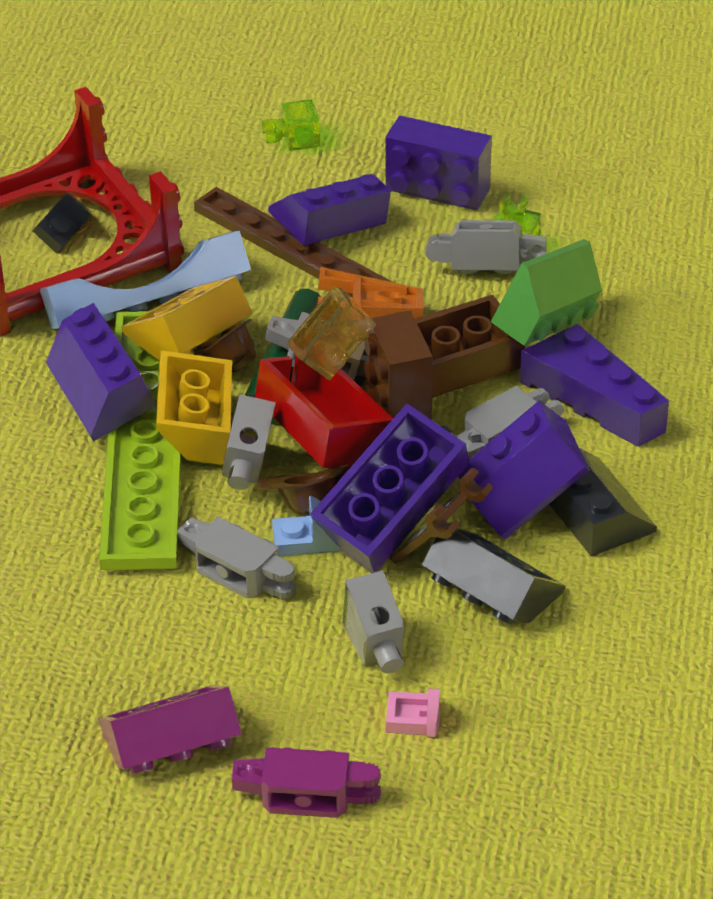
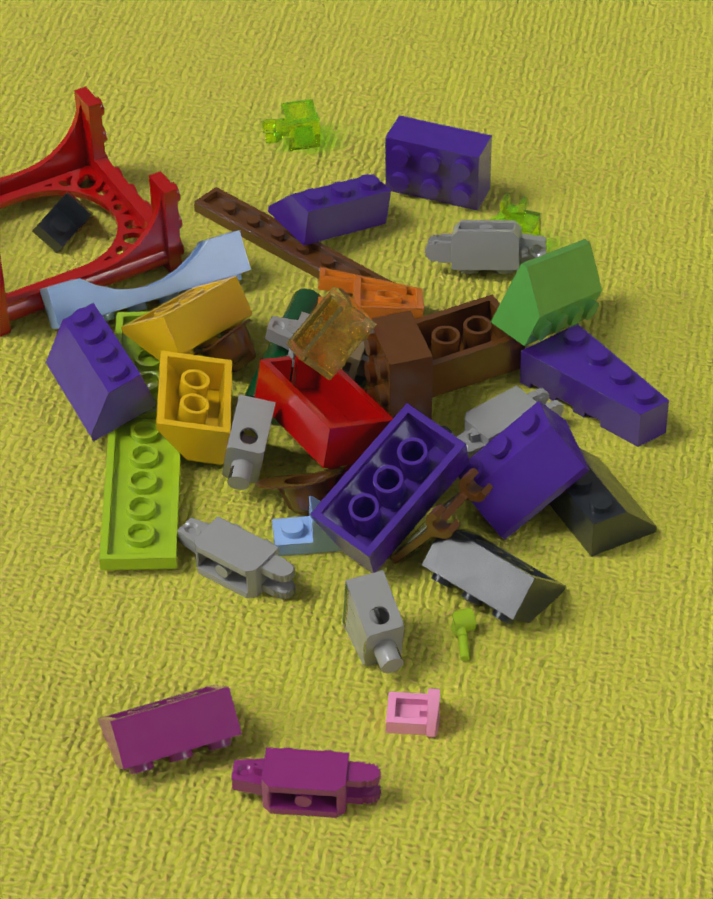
(463, 622): none -> lime hand

